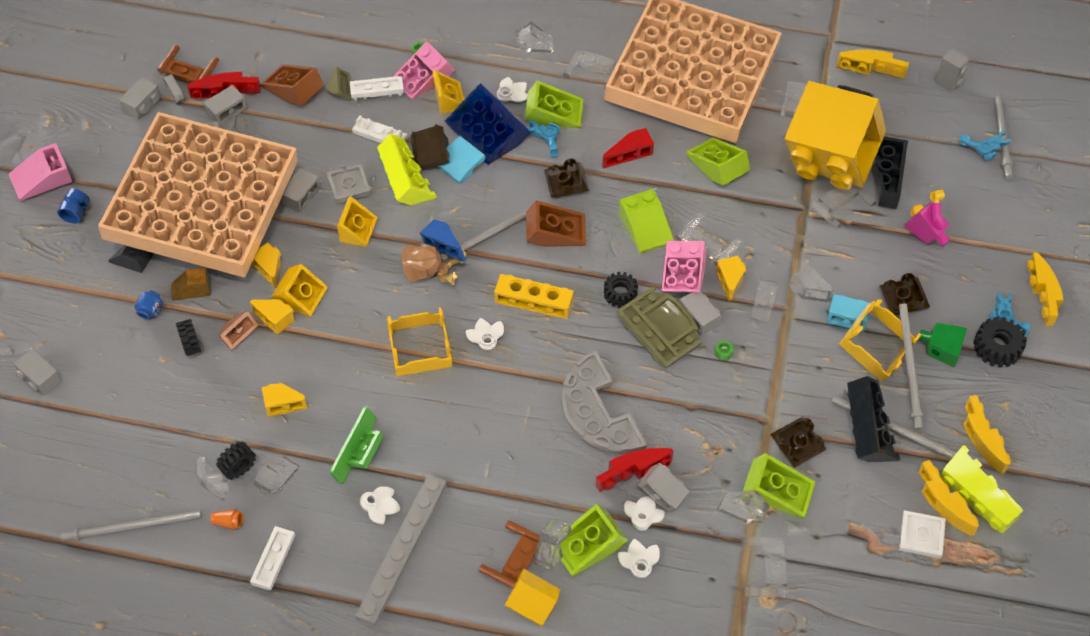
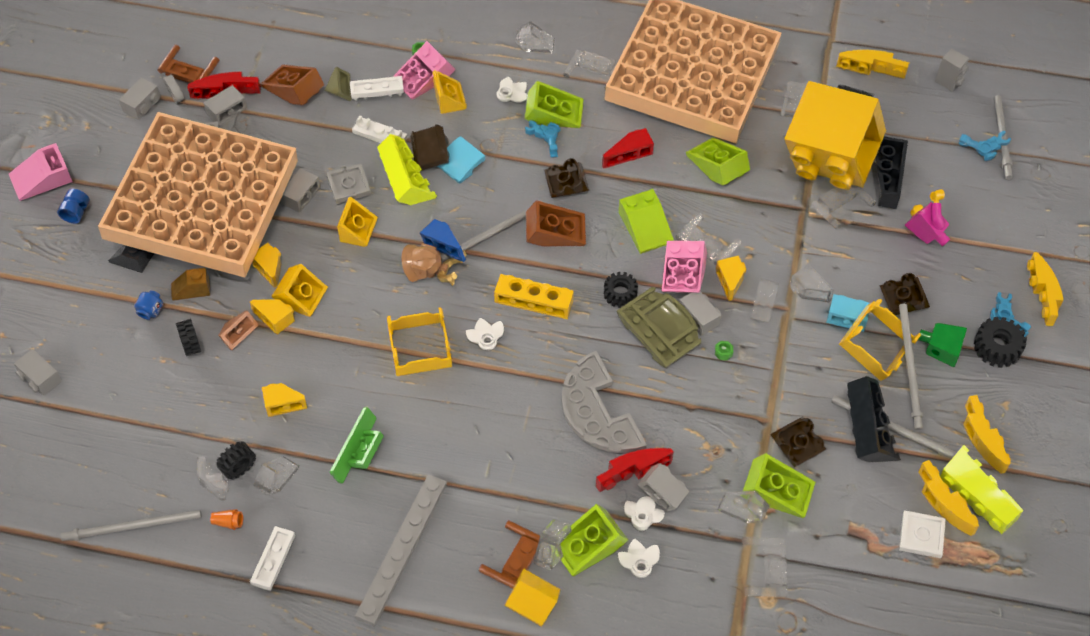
(382, 504): white plate -> none
(487, 124): clear blue slope -> none

